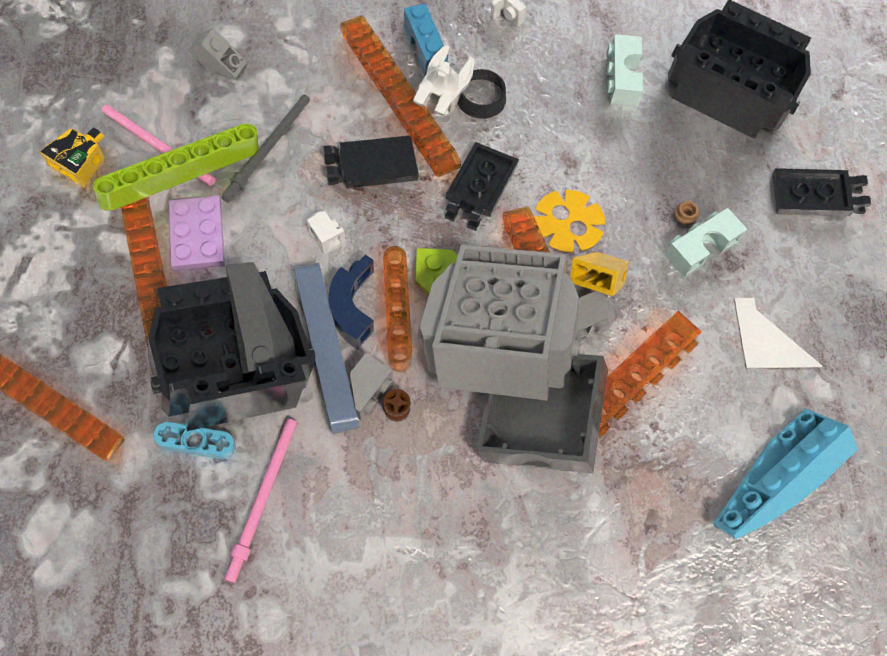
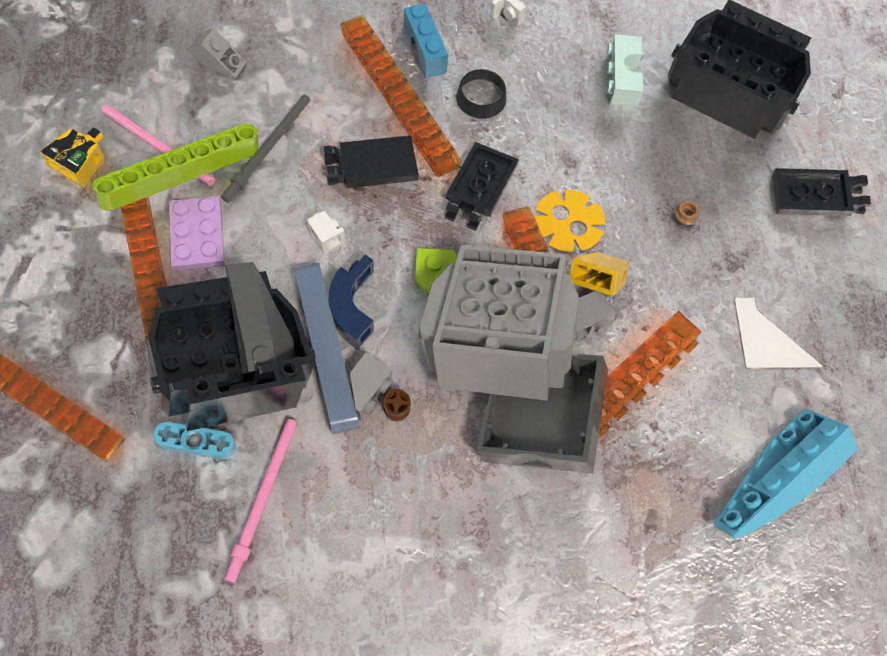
(397, 319): clear orange beam -> none
(443, 85): white piece -> none
(720, 230): light aqua arch -> none

